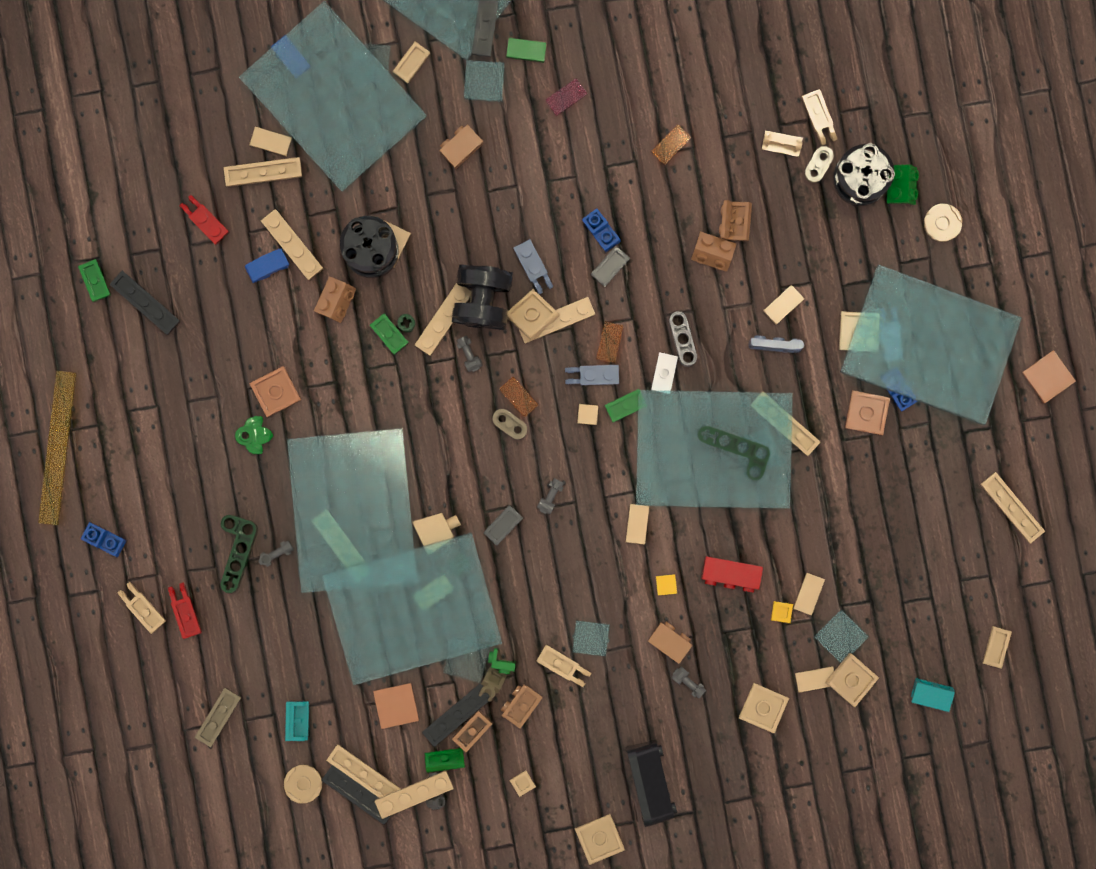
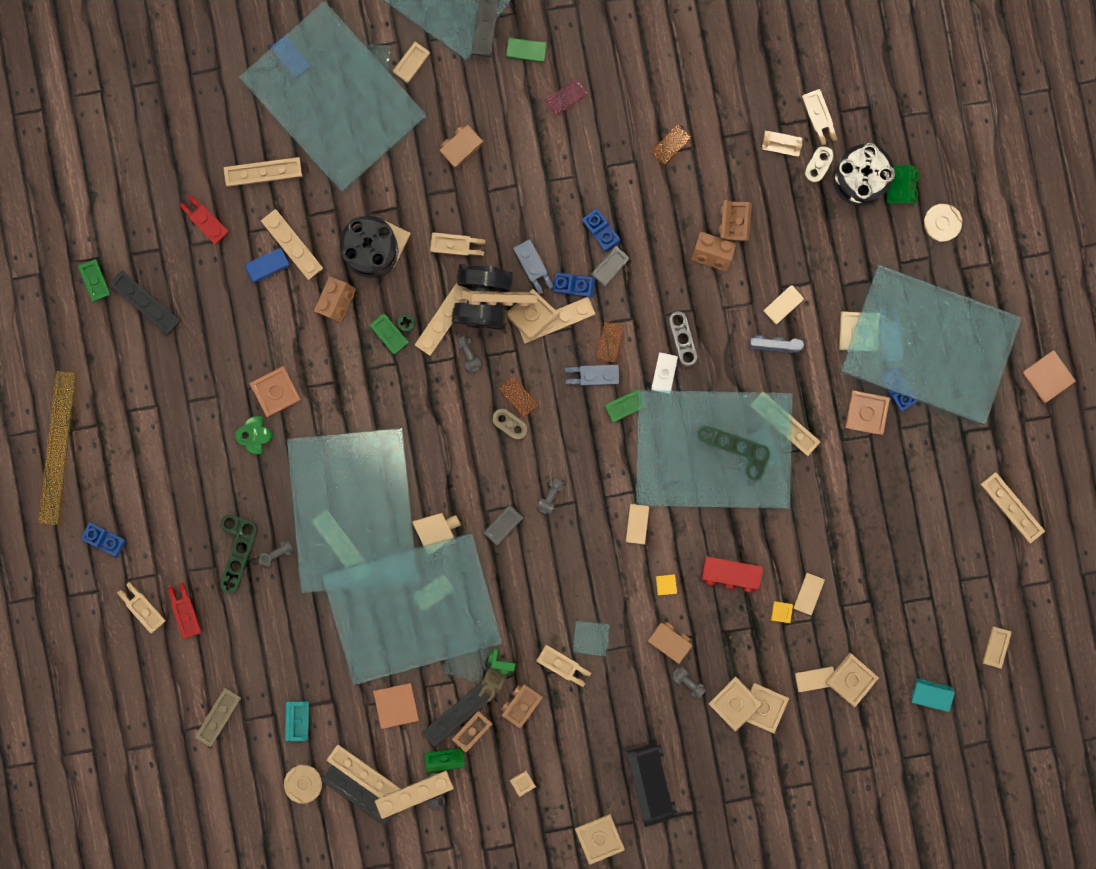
(271, 141): tan tile -> none
(455, 244): none -> tan hinge
(484, 80): clear light blue tile -> none
(504, 297): none -> tan plate
(574, 285): none -> blue slope
(587, 414): tan tile -> none
(735, 704): none -> tan tile
(841, 636): clear light blue tile -> none

